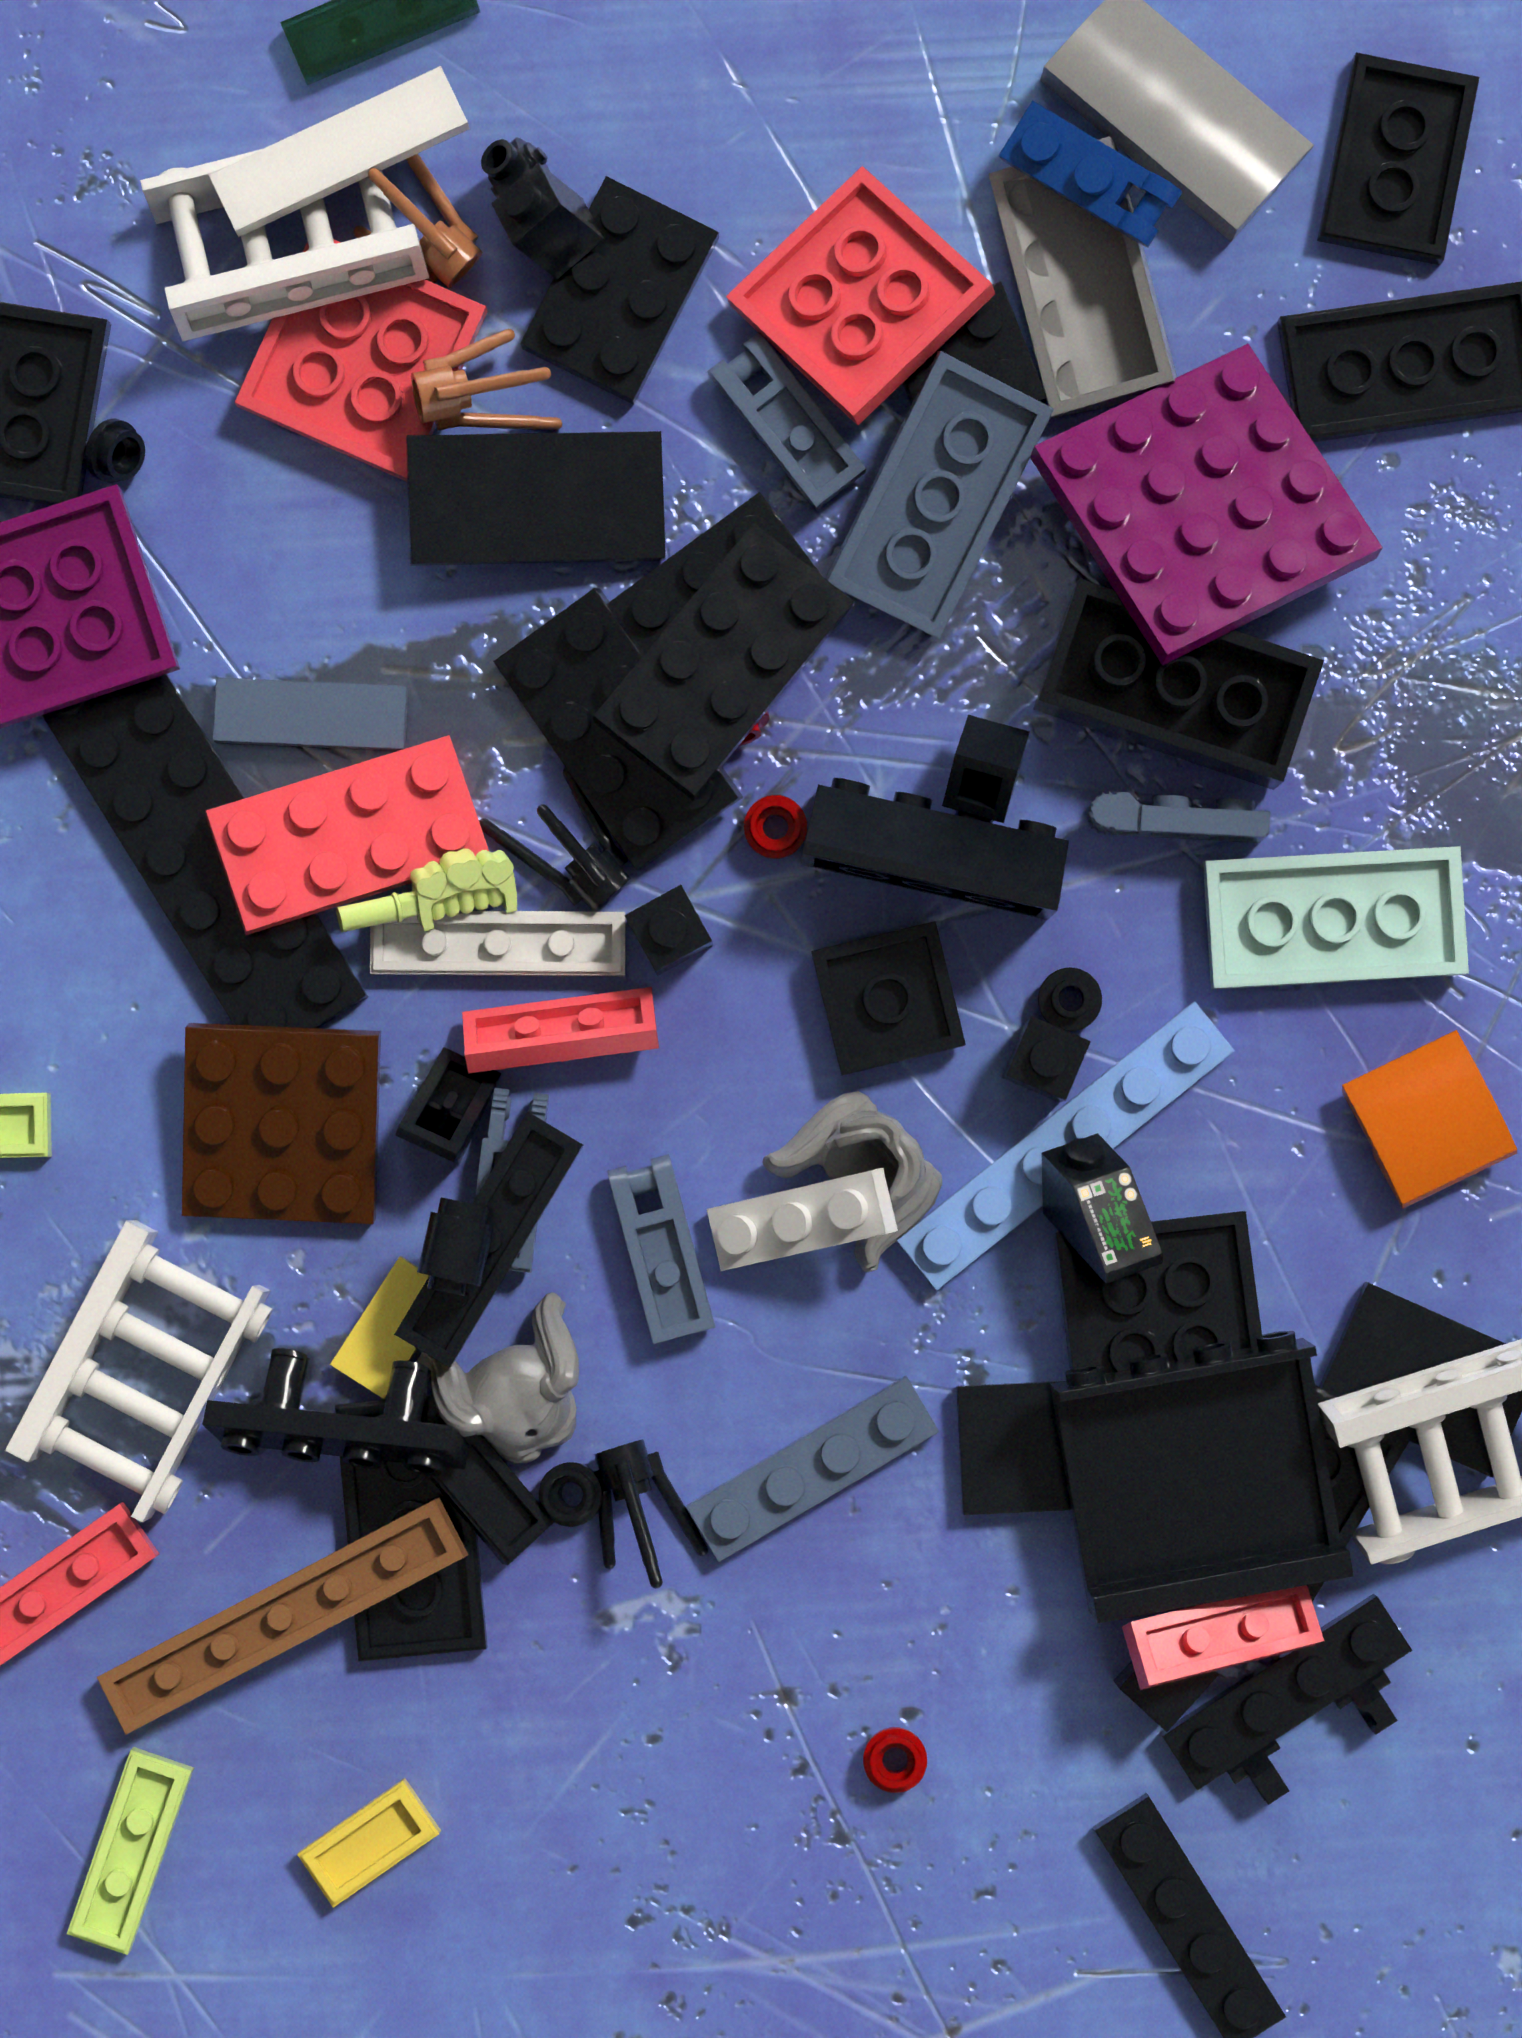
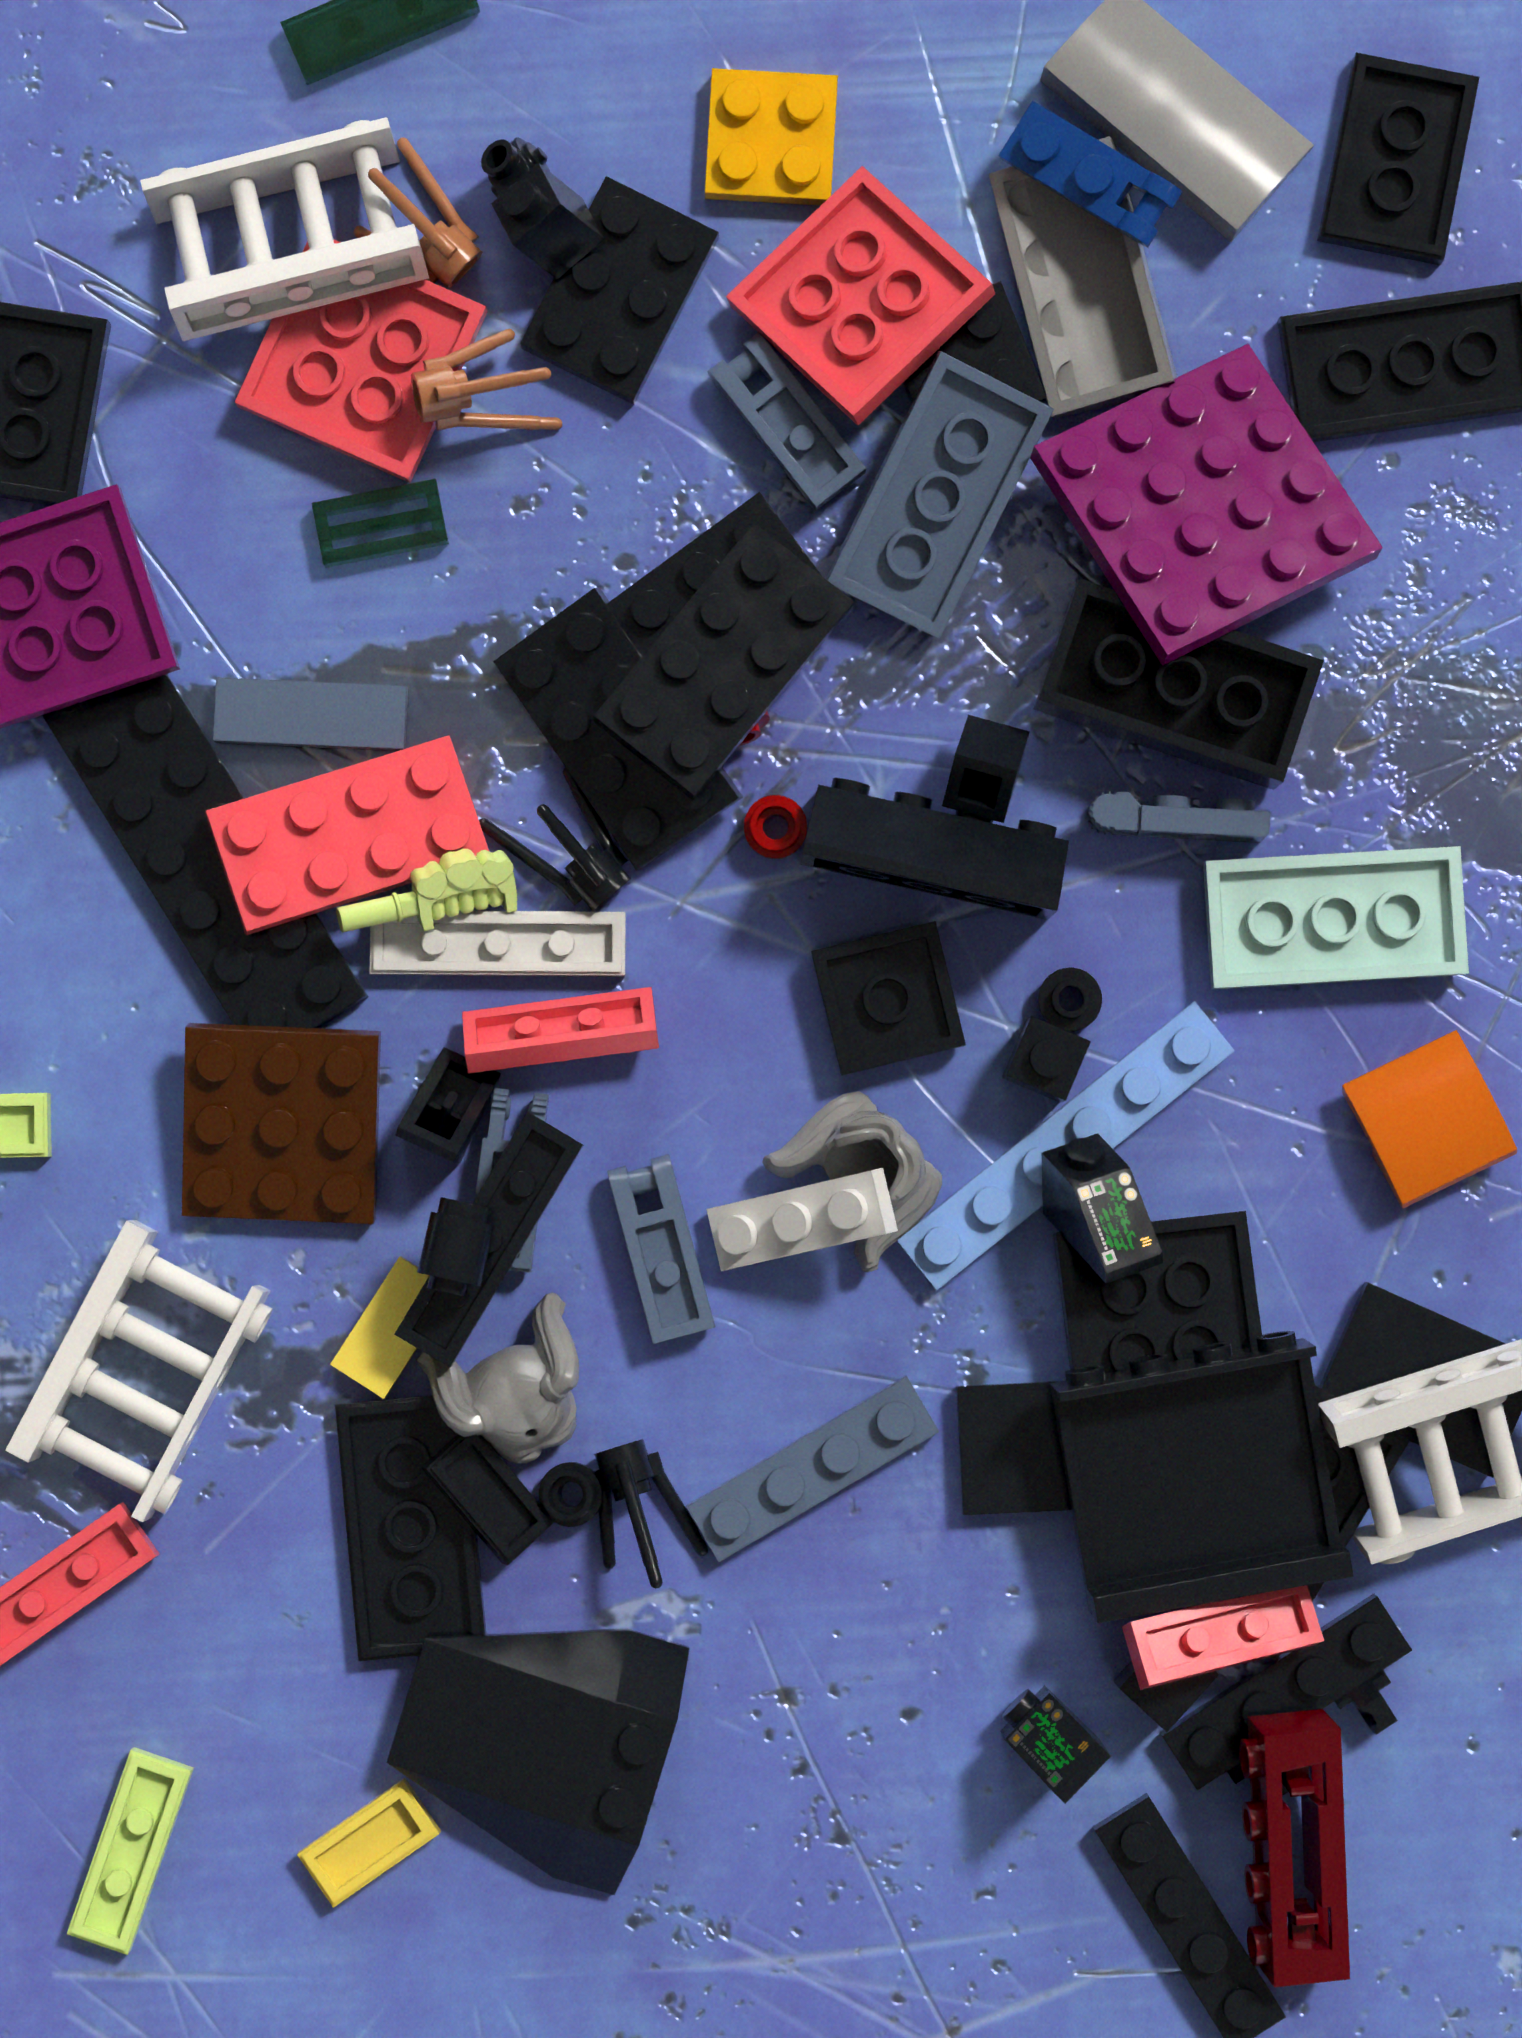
(114, 451): black plate -> none
(282, 1616): medium nougat plate -> none
(339, 151): white tile -> none
(357, 1439): black plate -> none
(386, 547): none -> clear green tile
(535, 498): black tile -> none
(546, 1740): none -> black wedge
(669, 930): black brick -> none
(771, 136): none -> yellow plate
(895, 1780): red plate -> none
(1053, 1741): none -> black slope
(1305, 1757): none -> dark red brick

